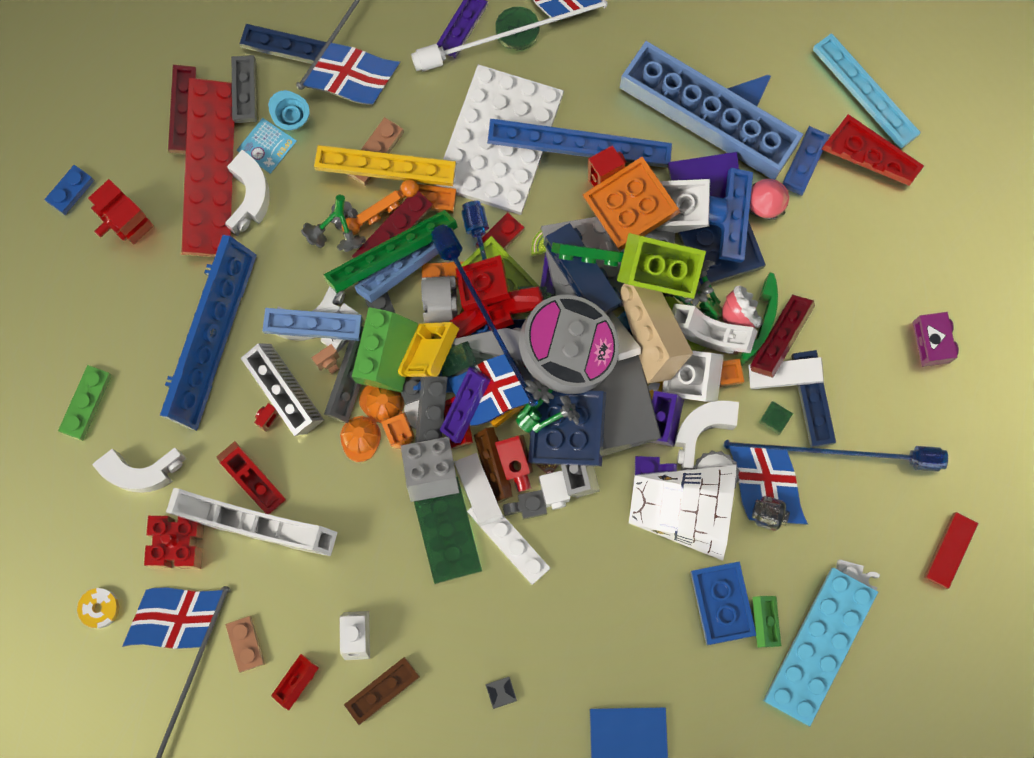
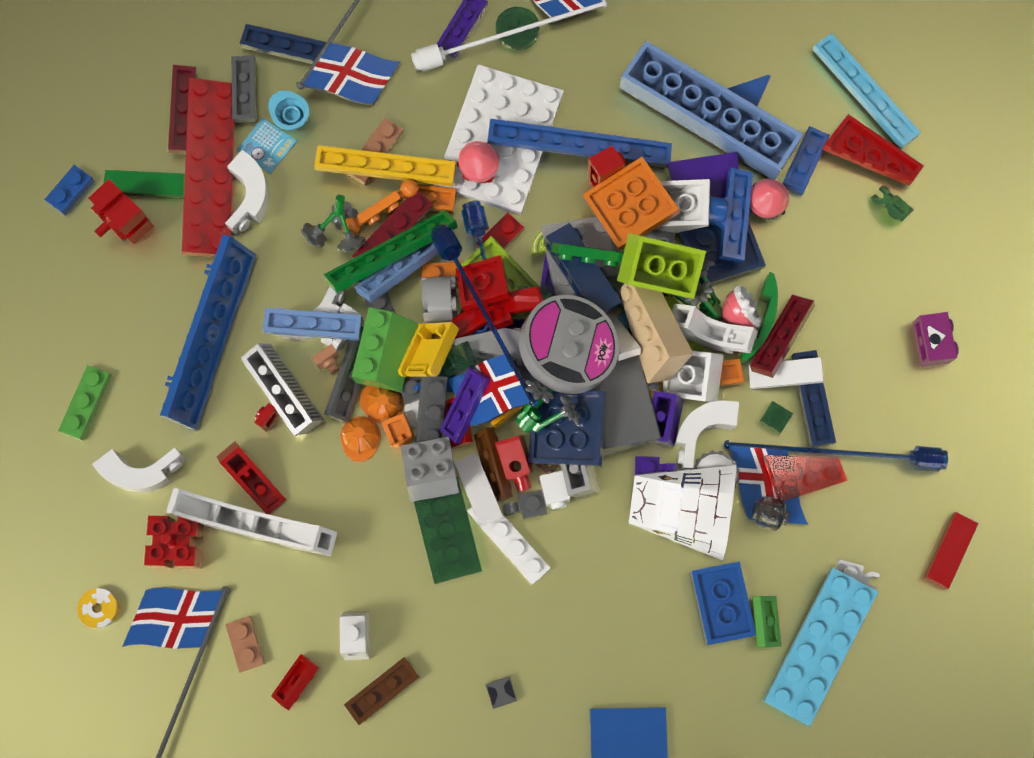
(147, 183): none -> green tile
(478, 162): none -> coral hair
(802, 474): none -> clear red wing
(895, 205): none -> clear green plate

